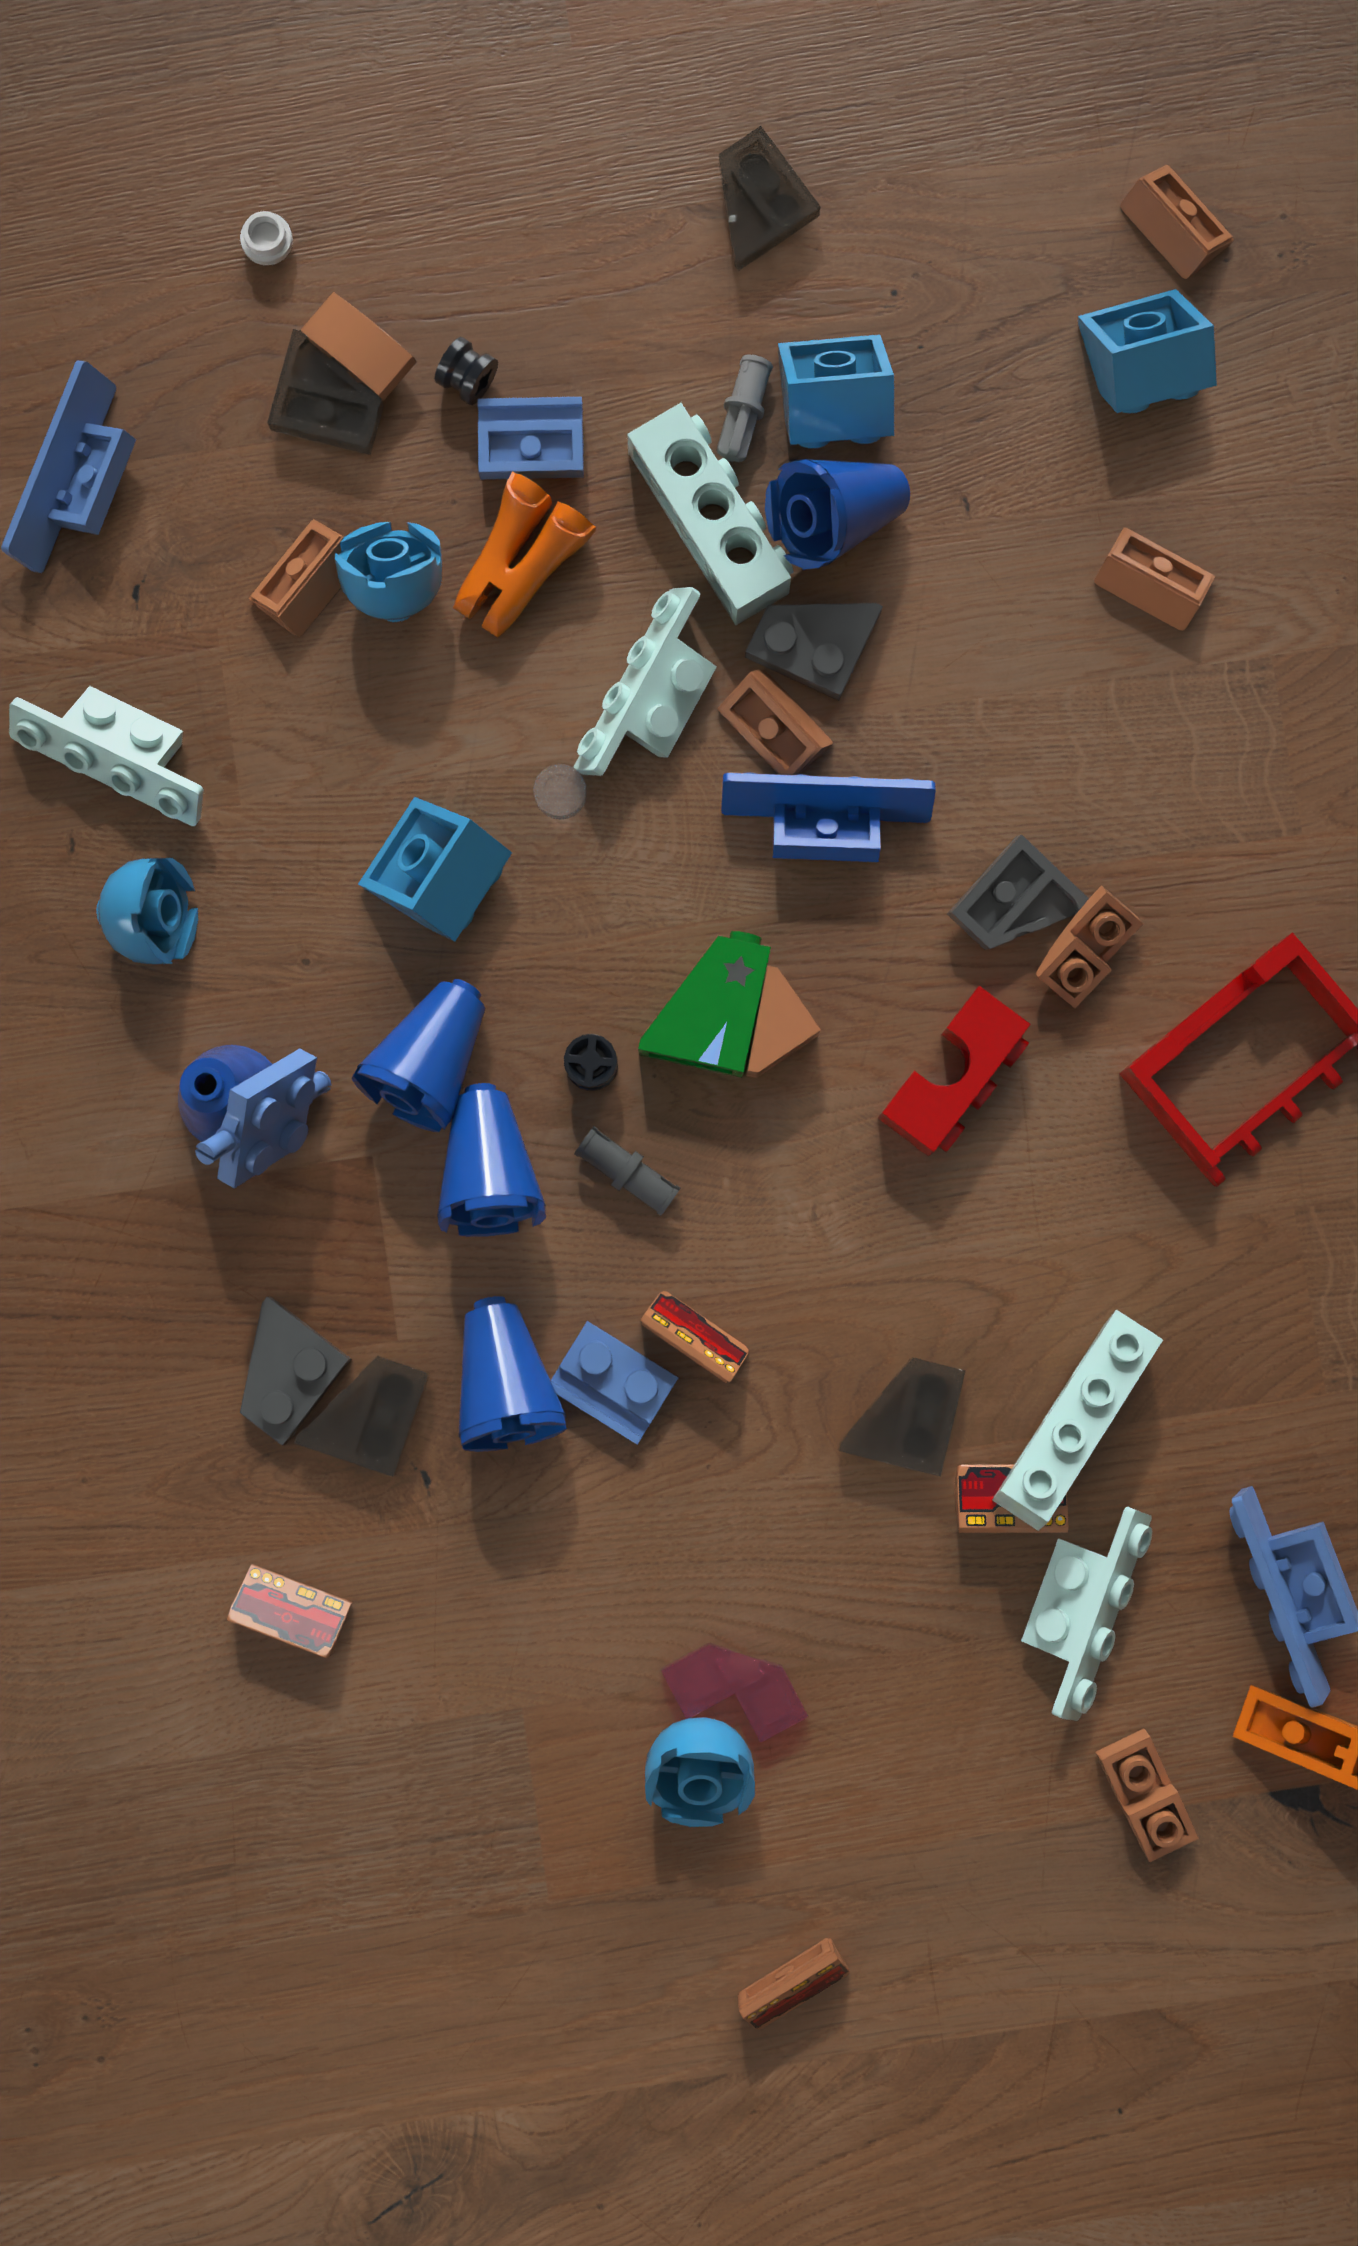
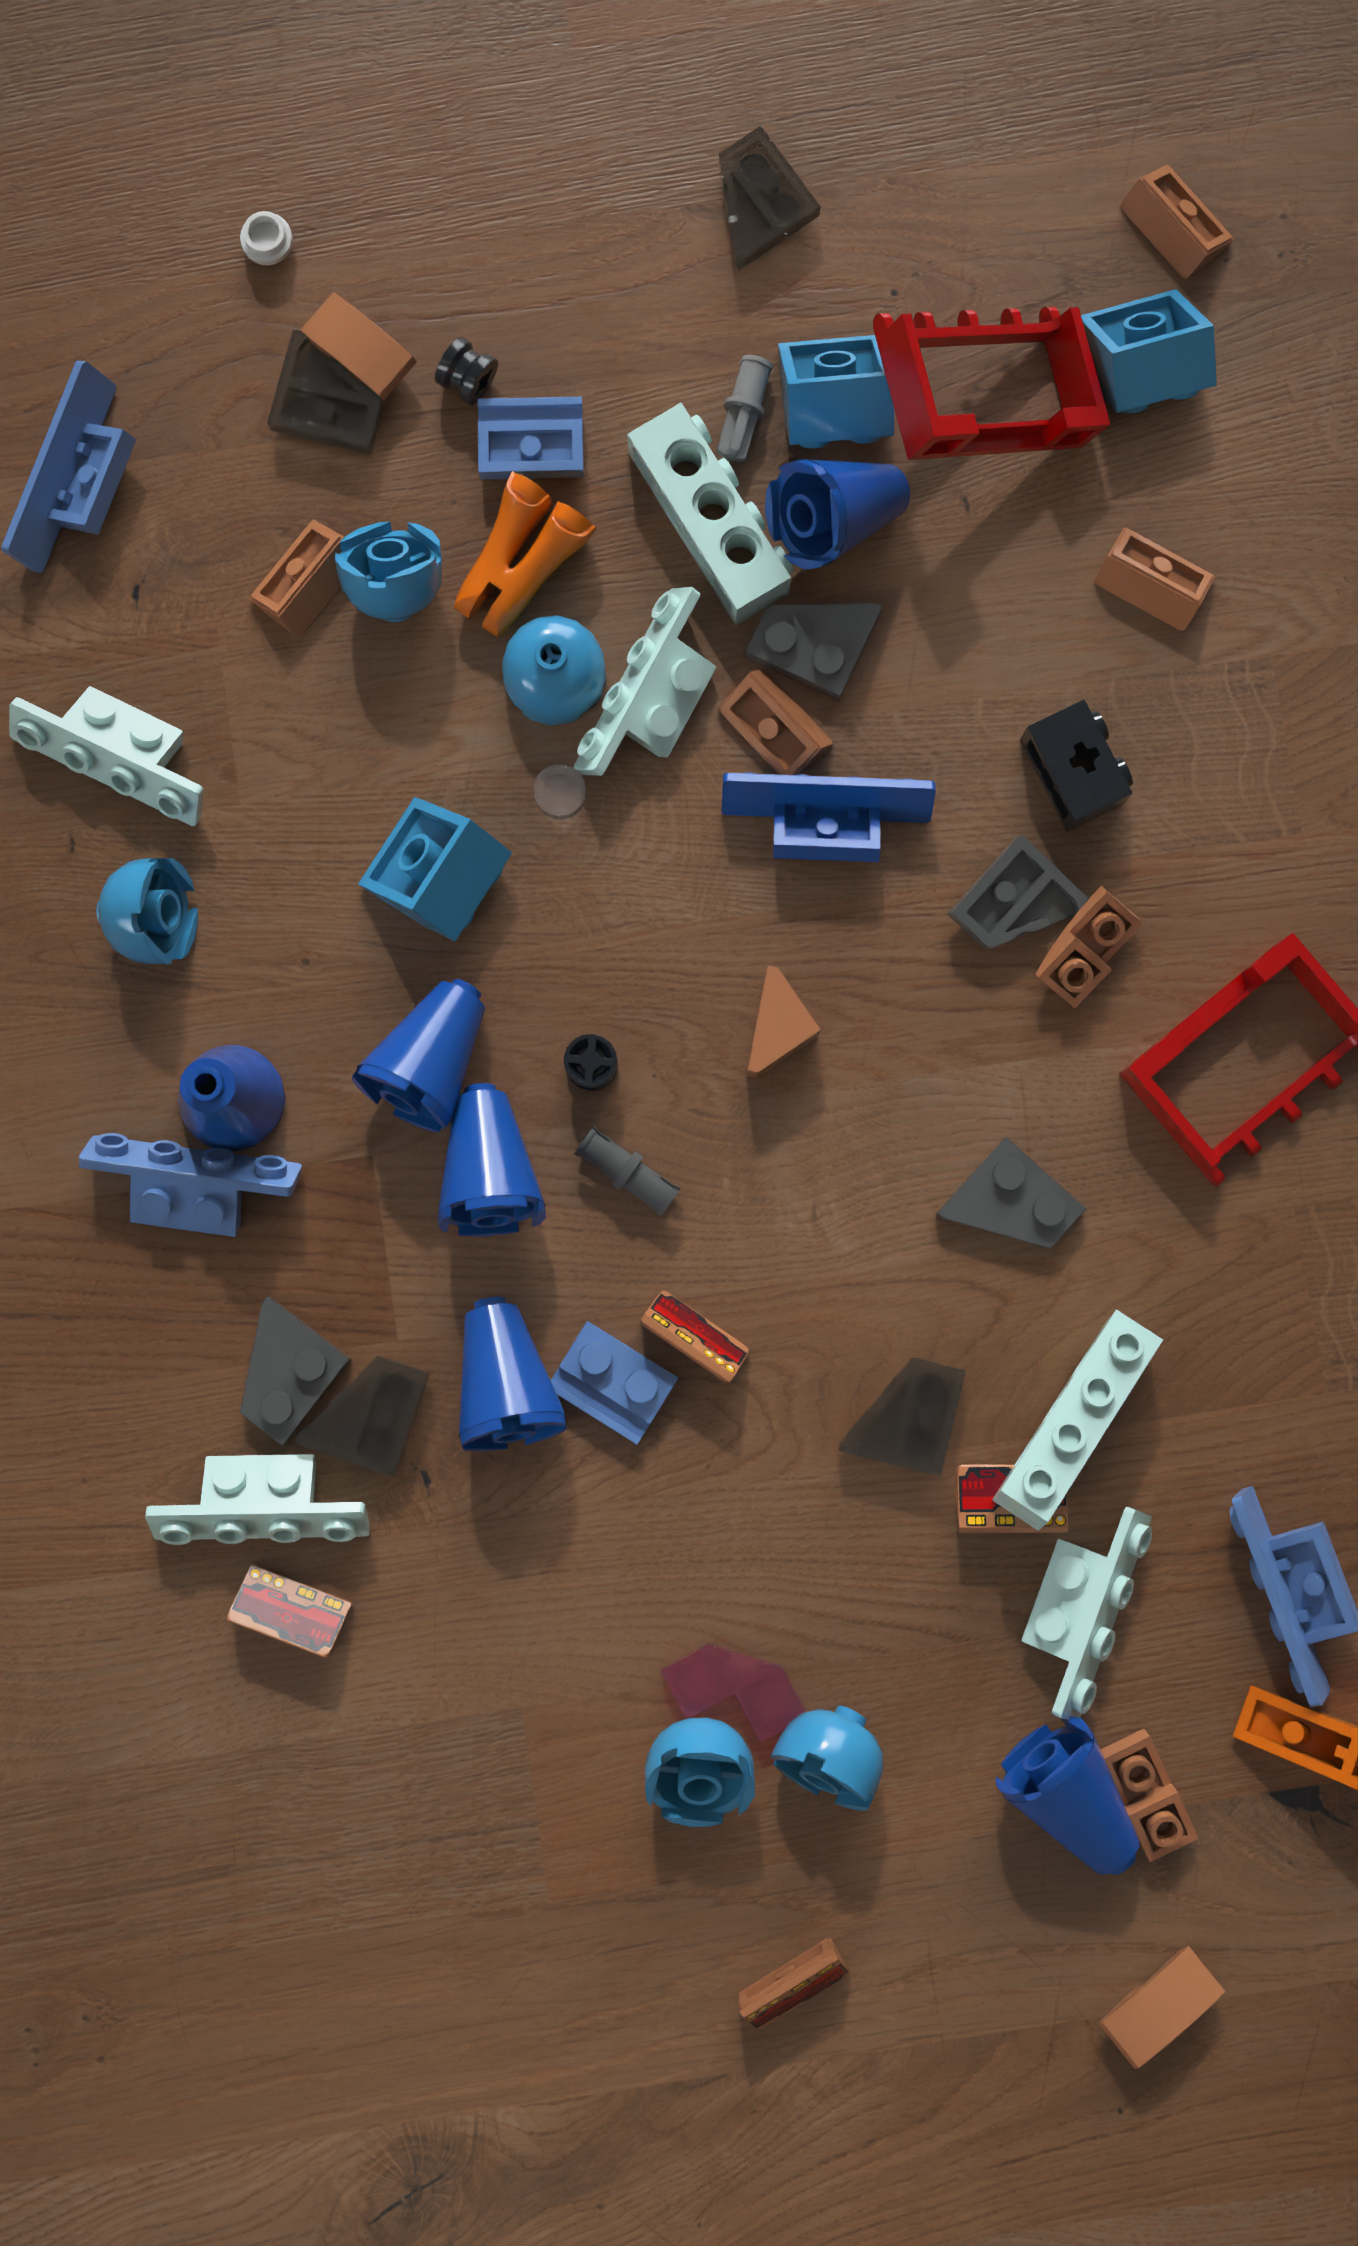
(188, 1185): none -> medium blue bracket
(258, 1500): none -> light aqua bracket
(265, 1118): medium blue plate -> none
(548, 690): none -> dark azure cylinder
(713, 1009): green slope -> none
(831, 1755): none -> dark azure cylinder
(957, 435): none -> red hinge
(986, 1037): red arch -> none
(1013, 1199): none -> dark grey wing
(1071, 1795): none -> blue cone
(1073, 791): none -> black brick
(1161, 2007): none -> nougat slope

